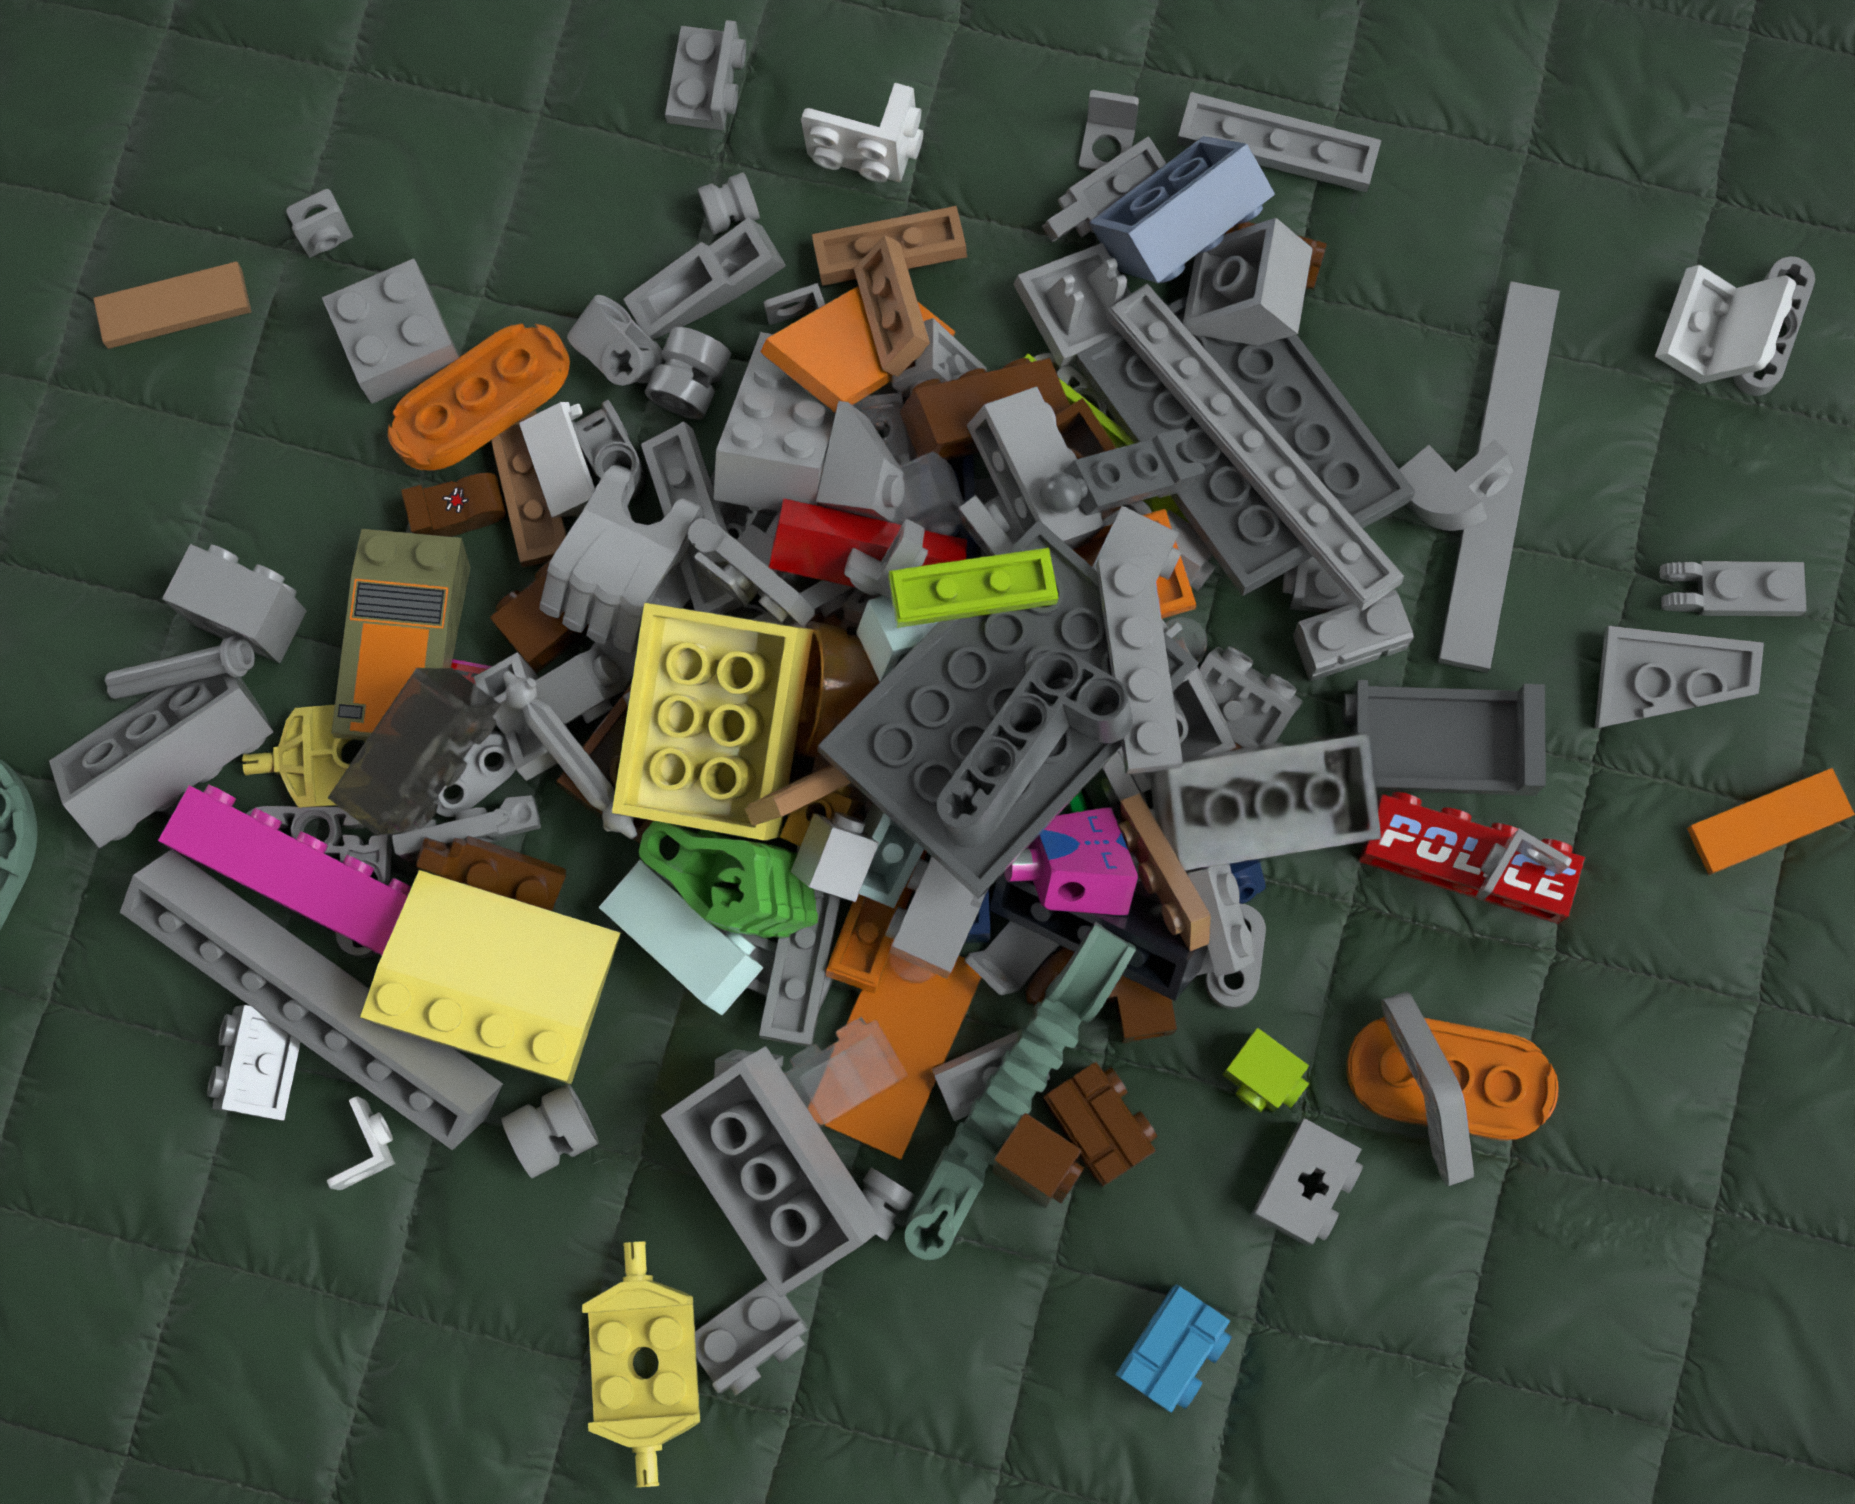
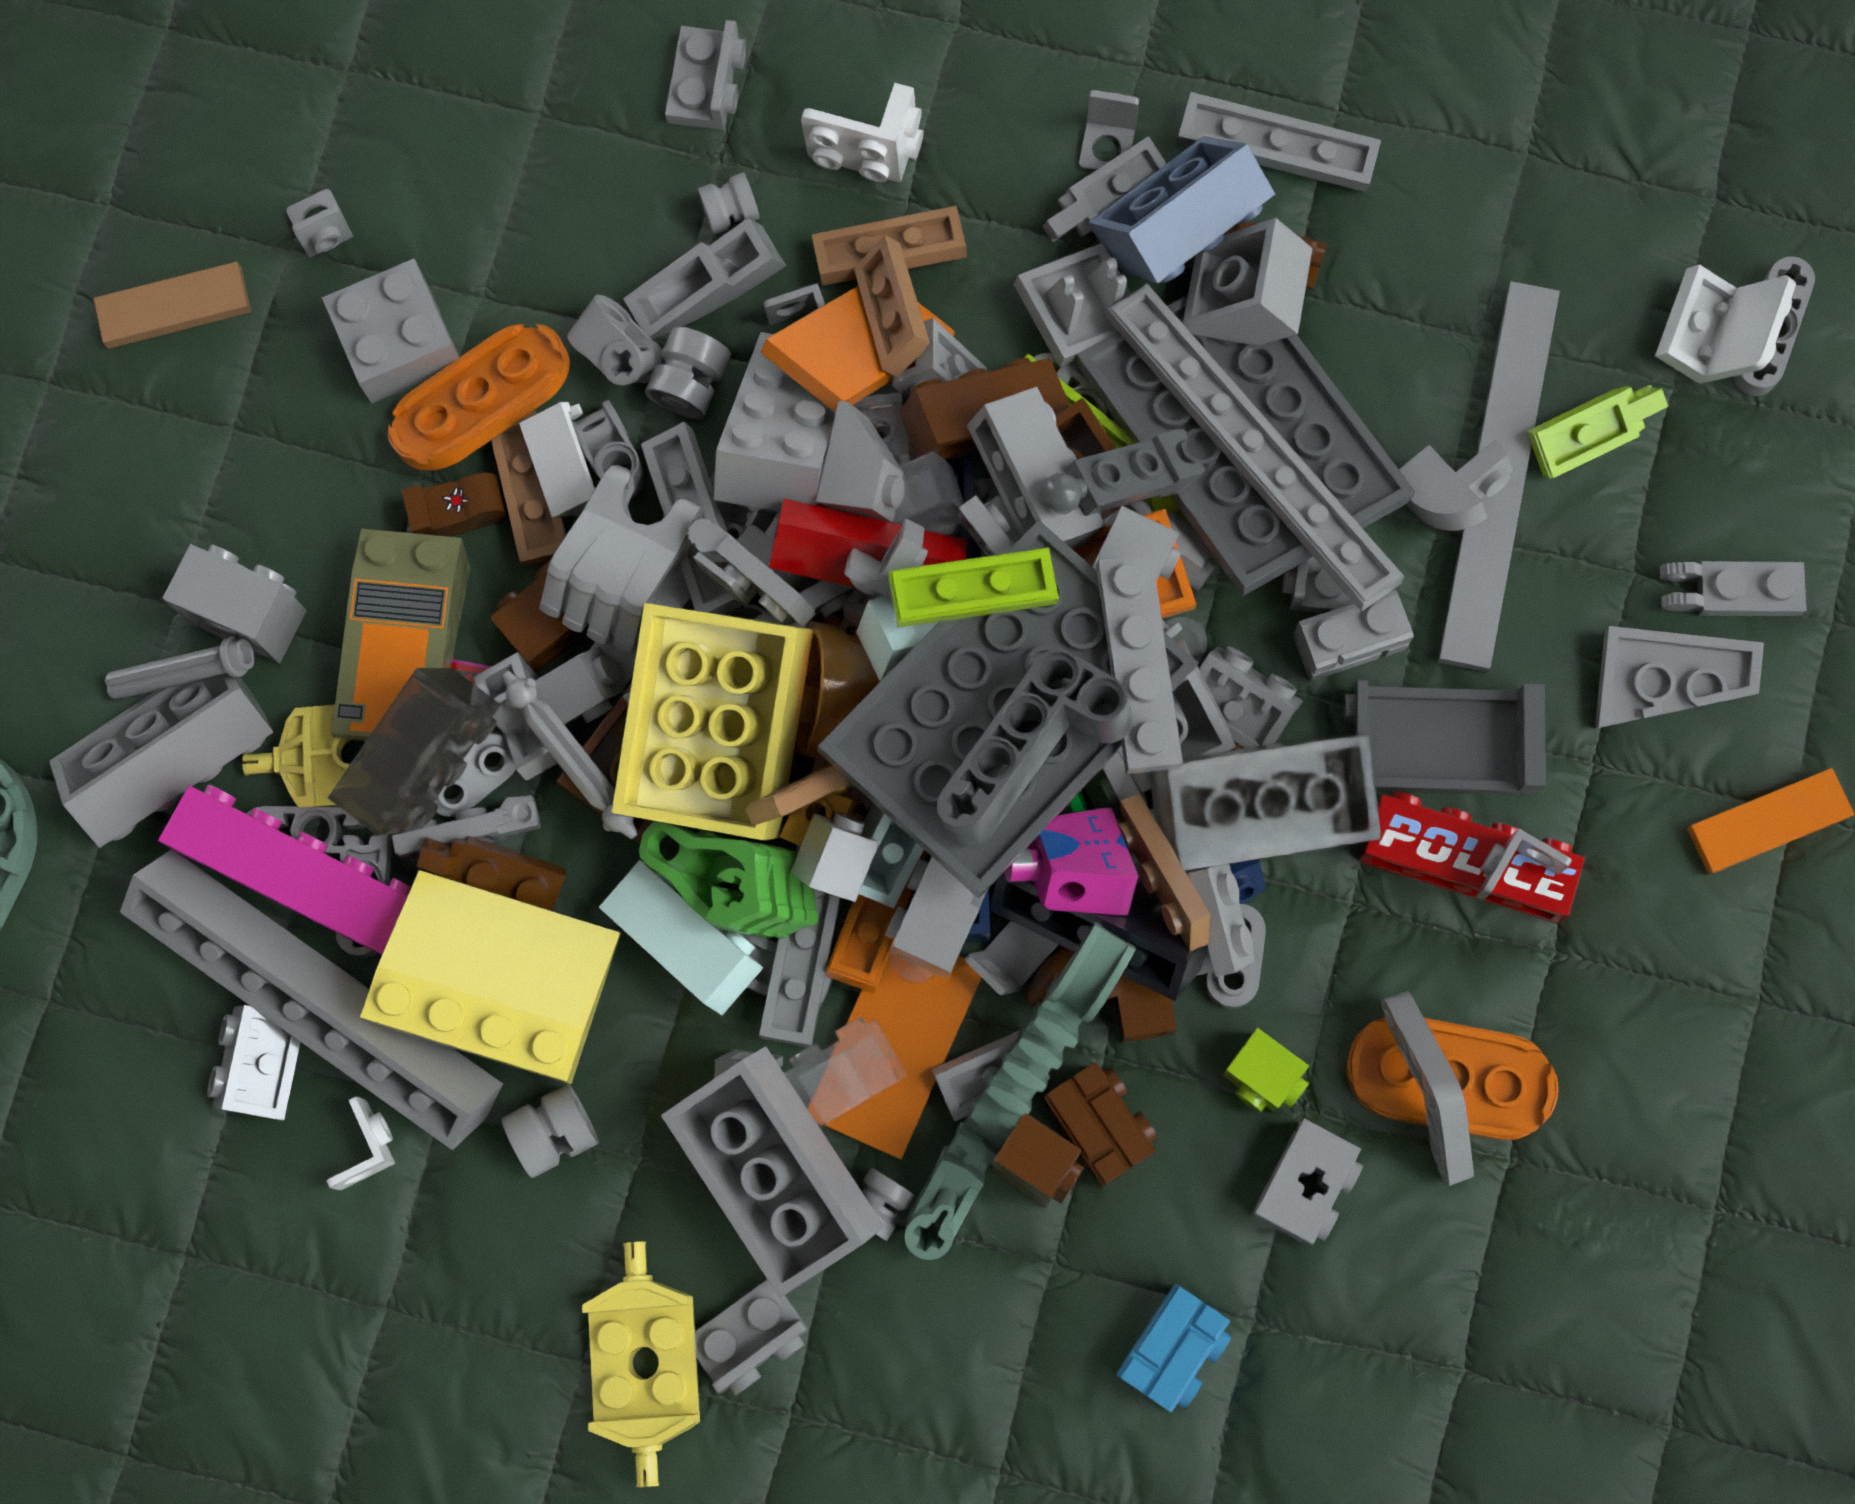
(1593, 428): none -> lime hinge

